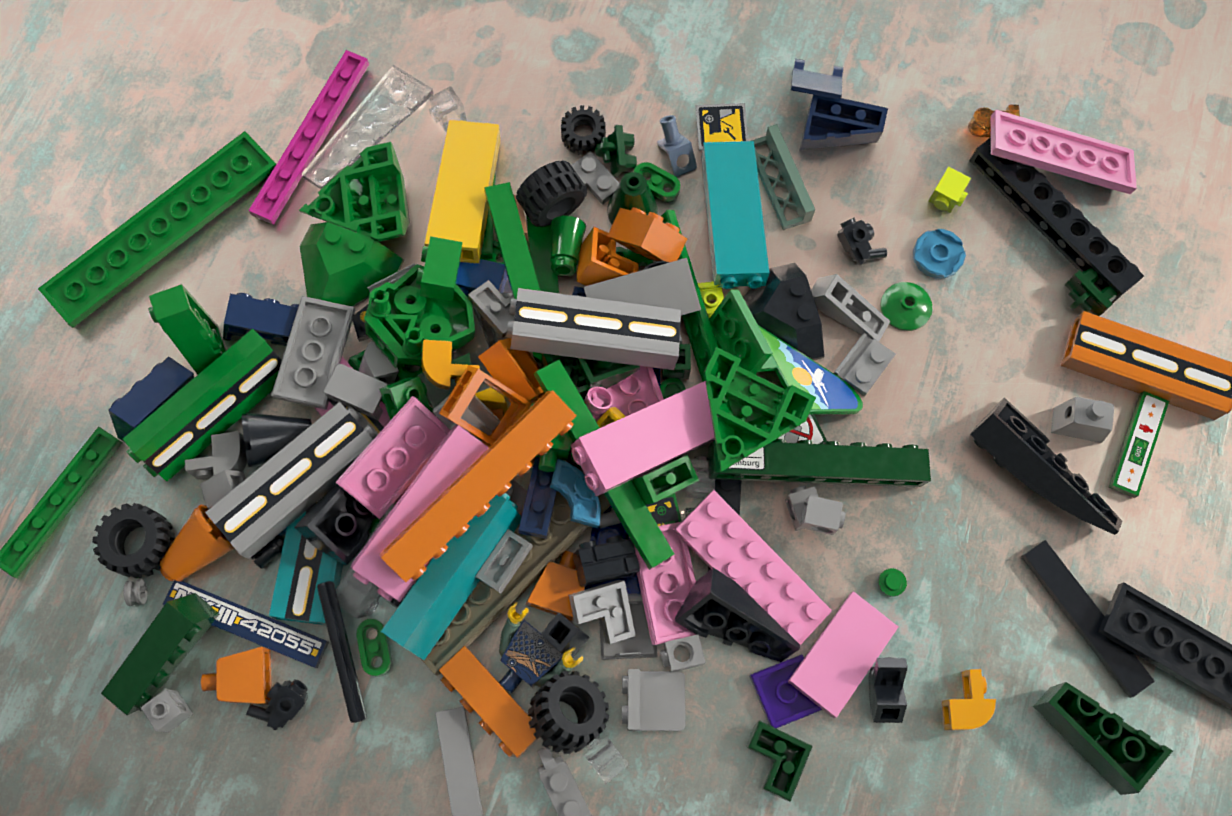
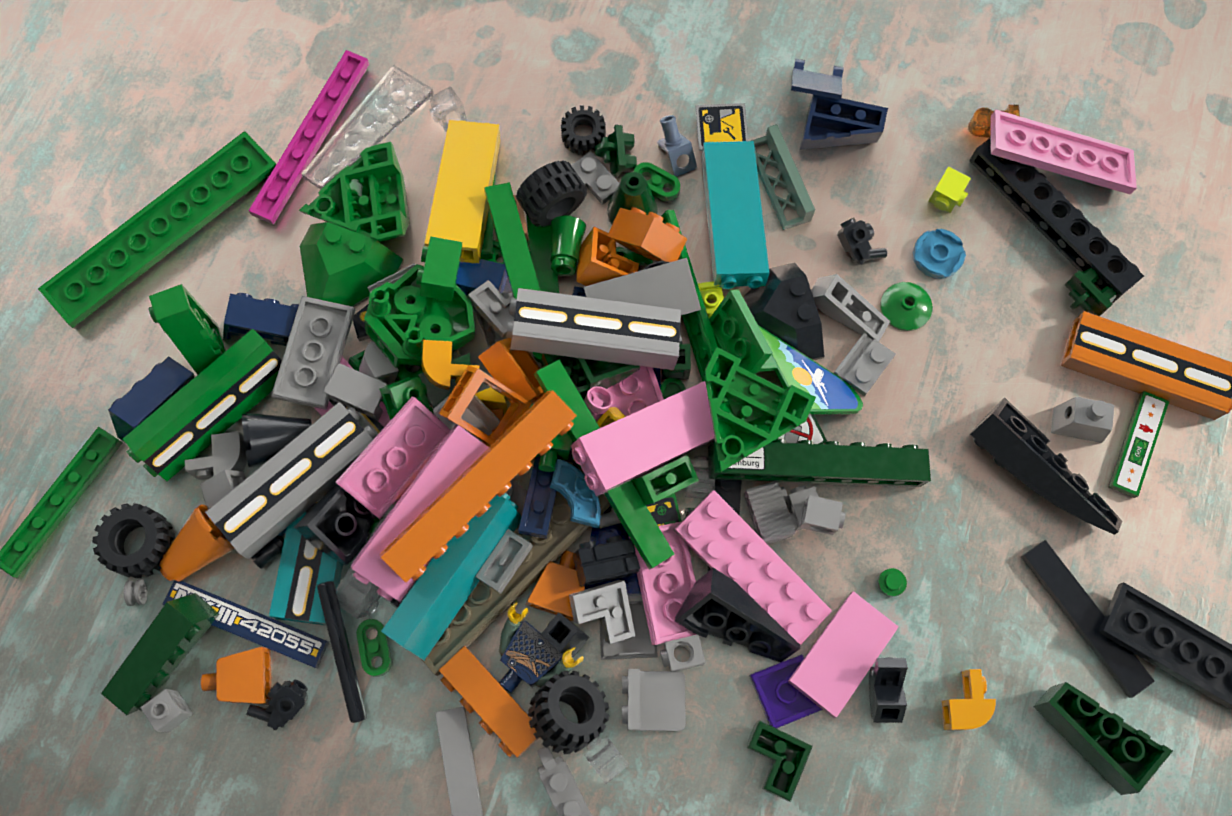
(770, 512): none -> light grey brick

